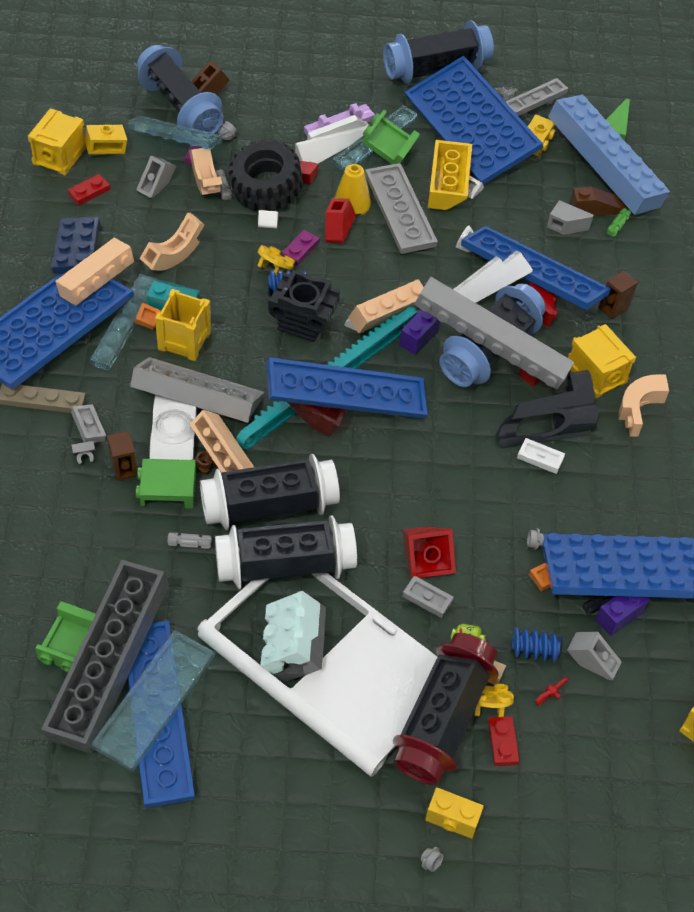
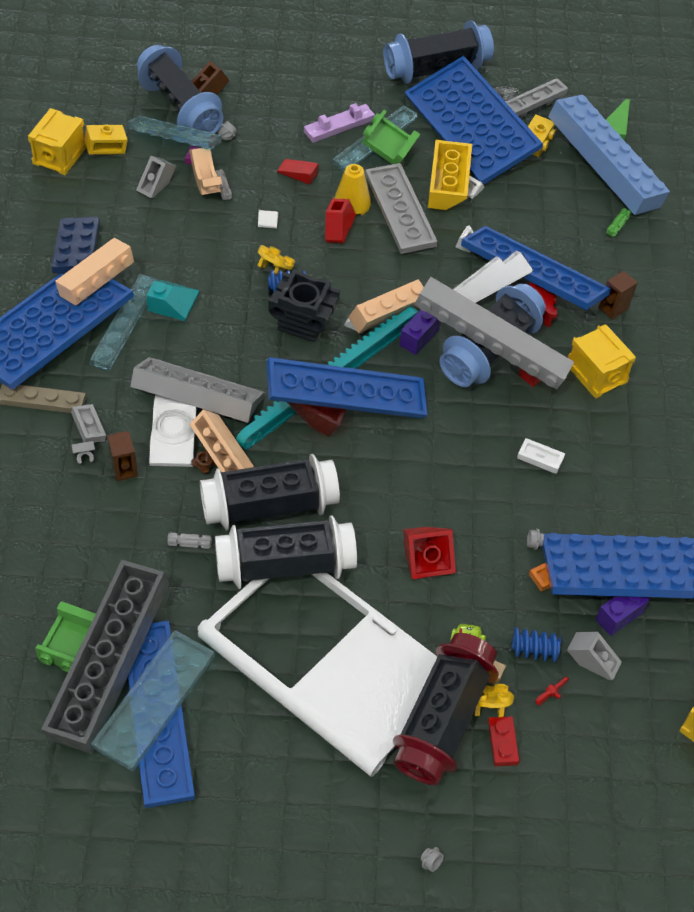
(88, 189): red plate -> none
(146, 316): orange plate -> none
(167, 481): bright green panel -> none
(176, 249): light nougat arch -> none
(183, 325): yellow container -> none
(261, 158): black tyre -> none
(293, 636): light aqua piece -> none
(301, 246): magenta plate -> none
(330, 139): white wedge -> none
(427, 596): light grey plate -> none
(454, 813): yellow brick -> none
(569, 219): light grey slope -> none
(572, 413): black panel -> none
(591, 605): black axle -> none
(596, 201): reddish brown slope -> none
(641, 392): light nougat arch -> none

